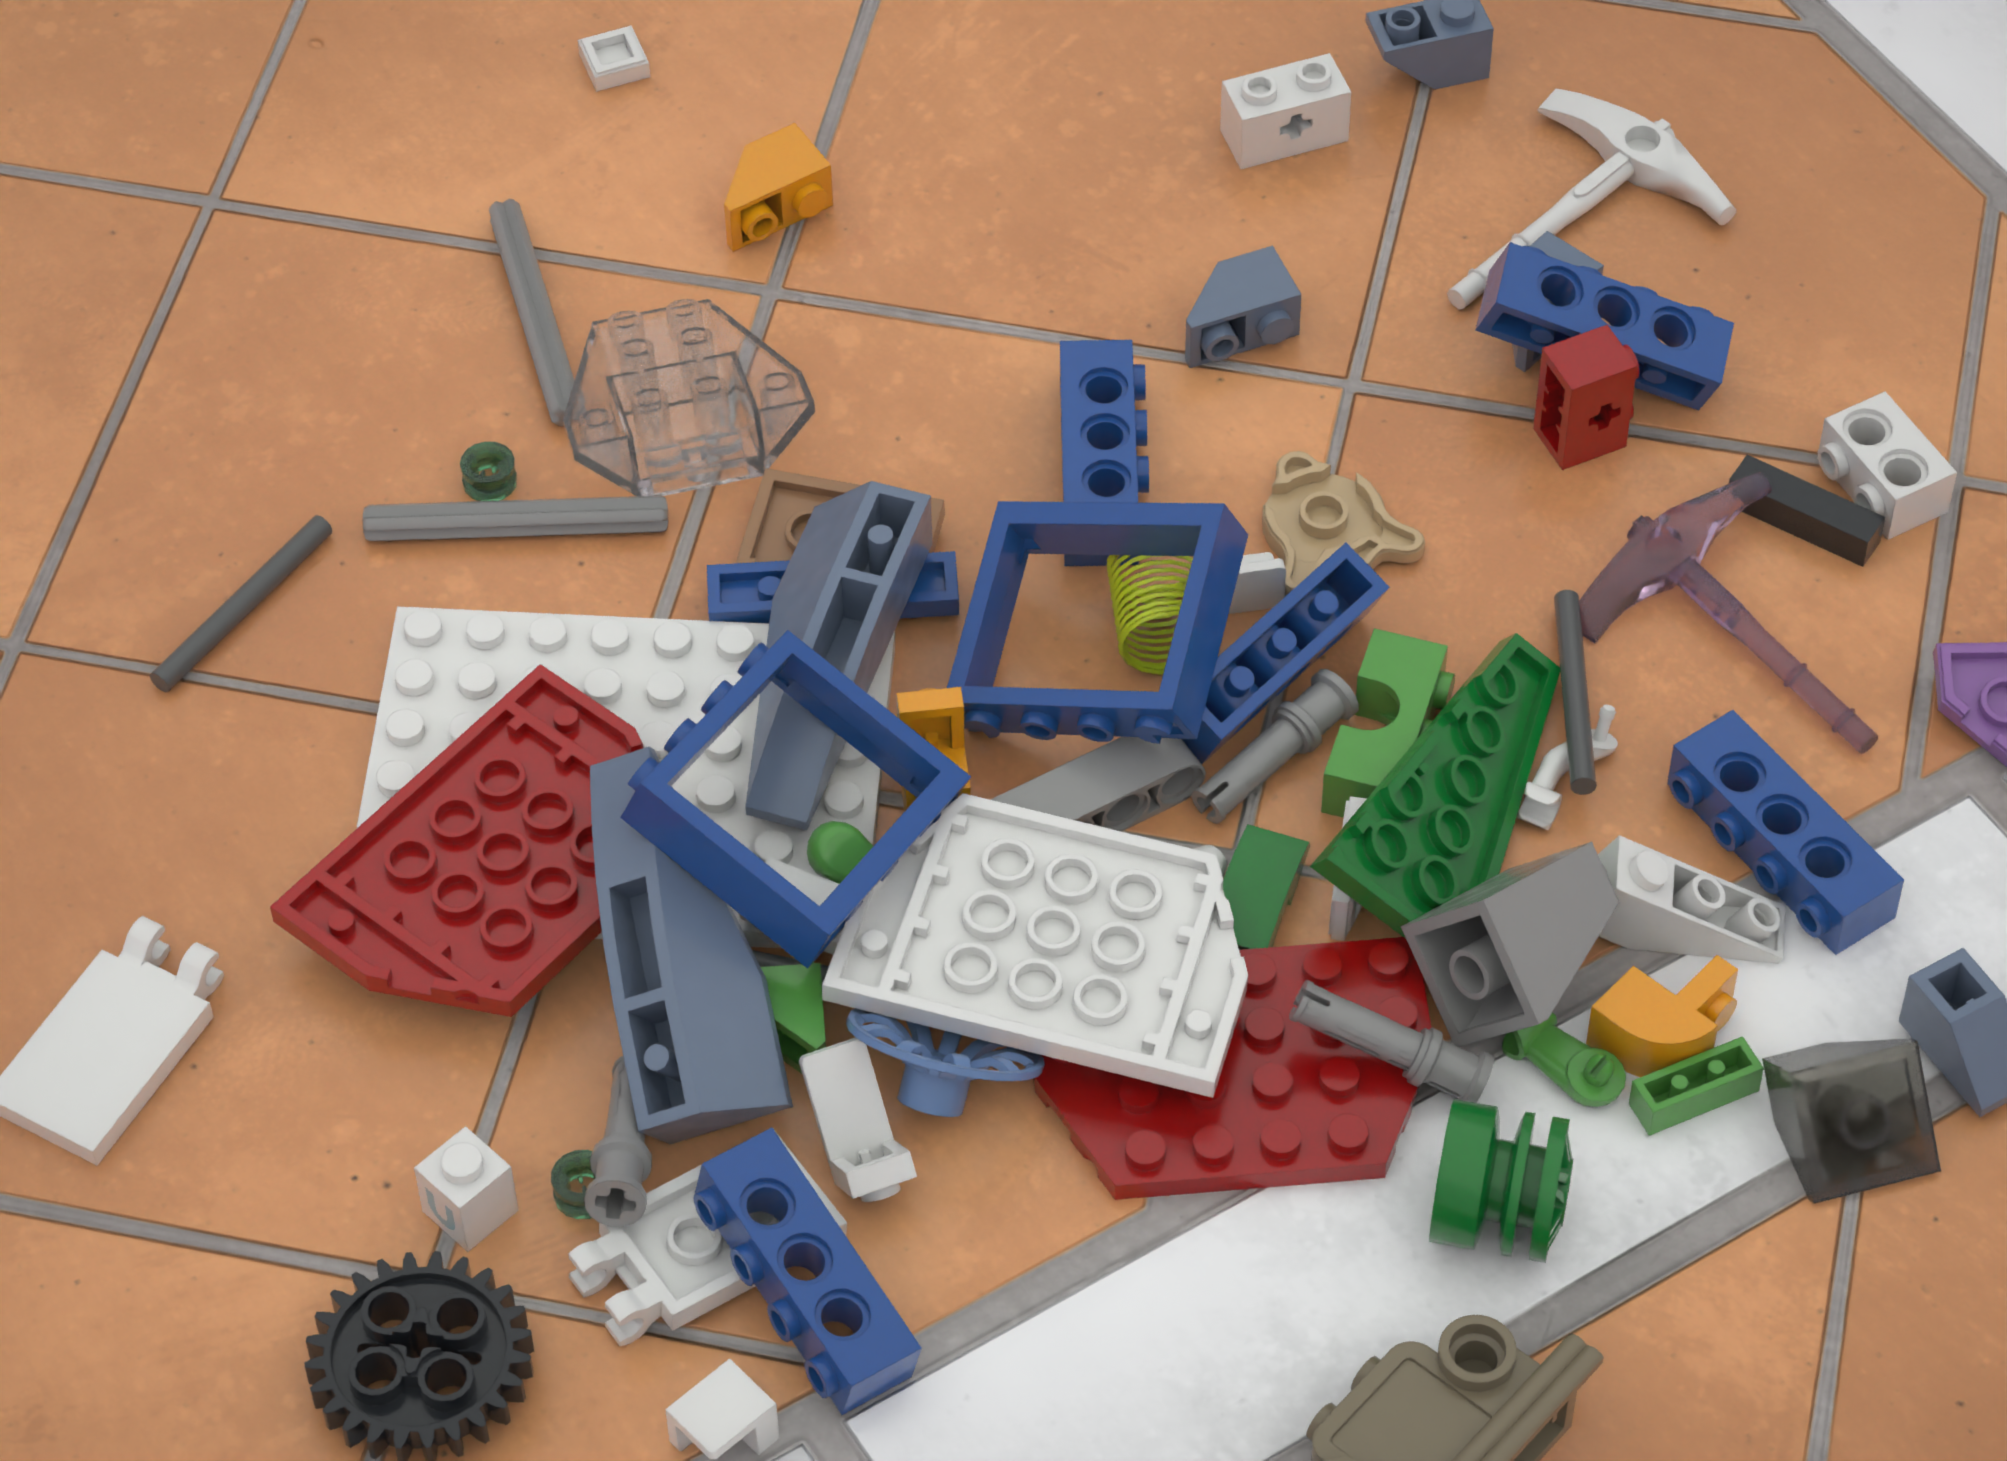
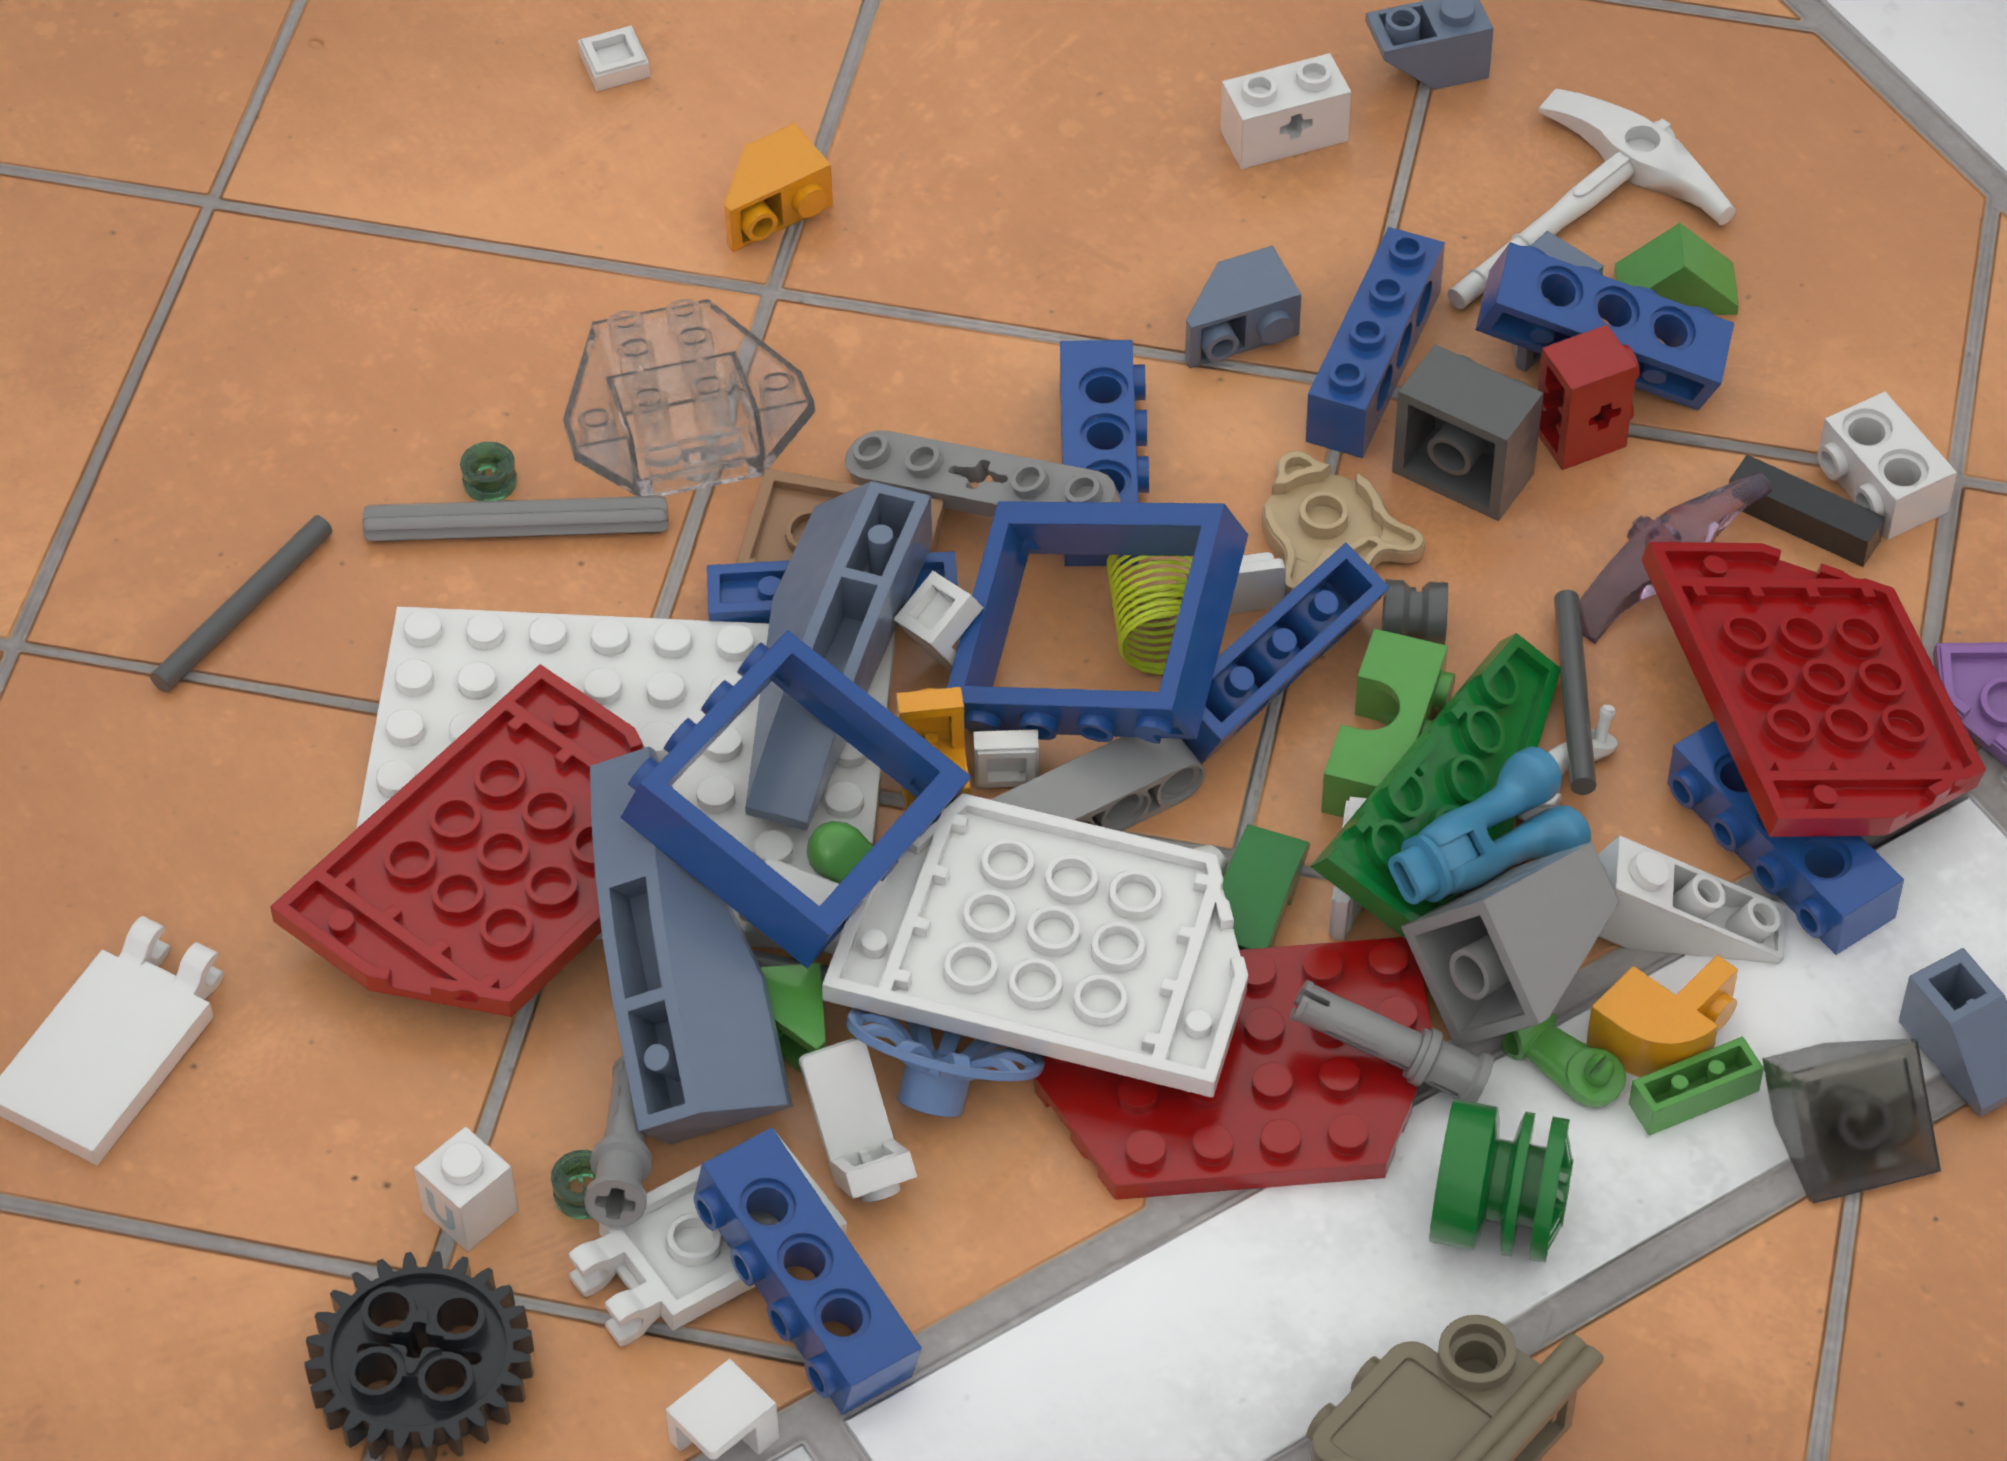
(533, 306): light grey axle -> none
(937, 468): none -> light grey piece
(938, 617): none -> white panel
(1005, 758): none -> white tile
(1294, 729): light grey pin -> none
(1374, 342): none -> blue brick
(1416, 612): none -> dark grey wheel
(1456, 848): none -> dark azure piece
(1466, 432): none -> dark grey brick
(1682, 270): none -> bright green slope
(1814, 689): none -> red plate

